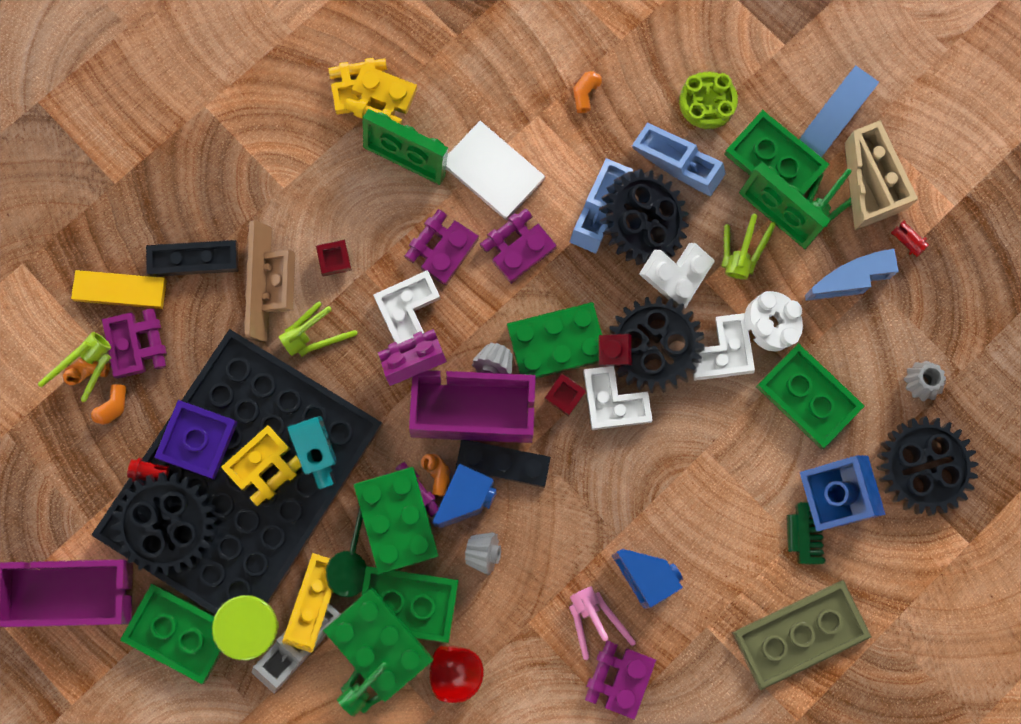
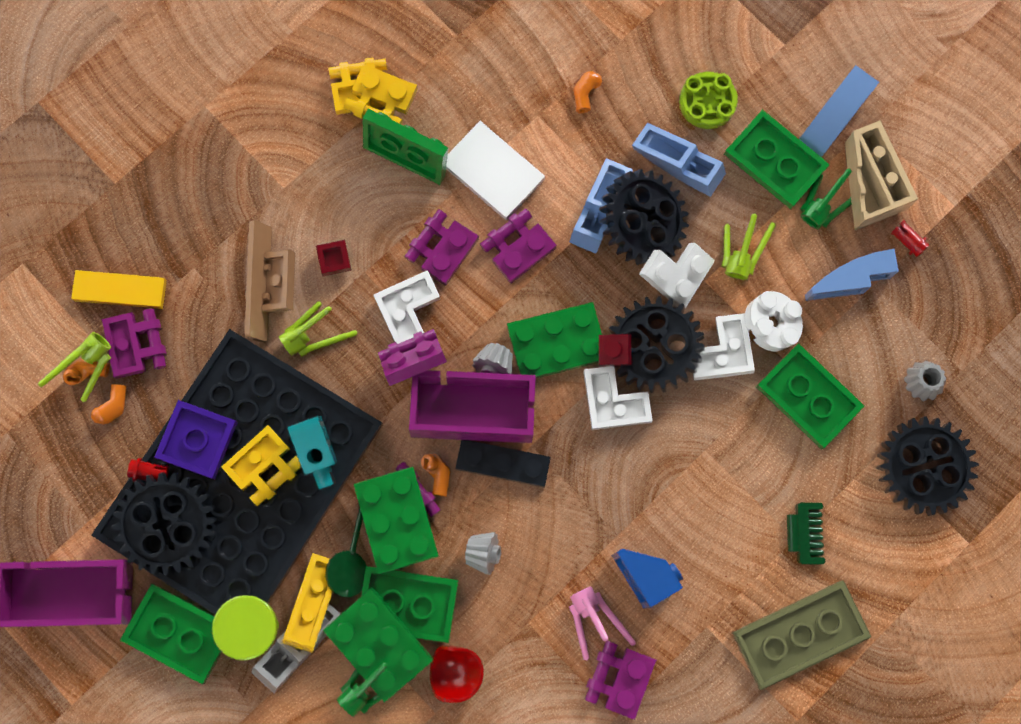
(192, 258): black plate -> none
(465, 497): blue slope -> none
(565, 394): dark red plate -> none
(784, 205): green plate -> none
(842, 493): blue slope -> none

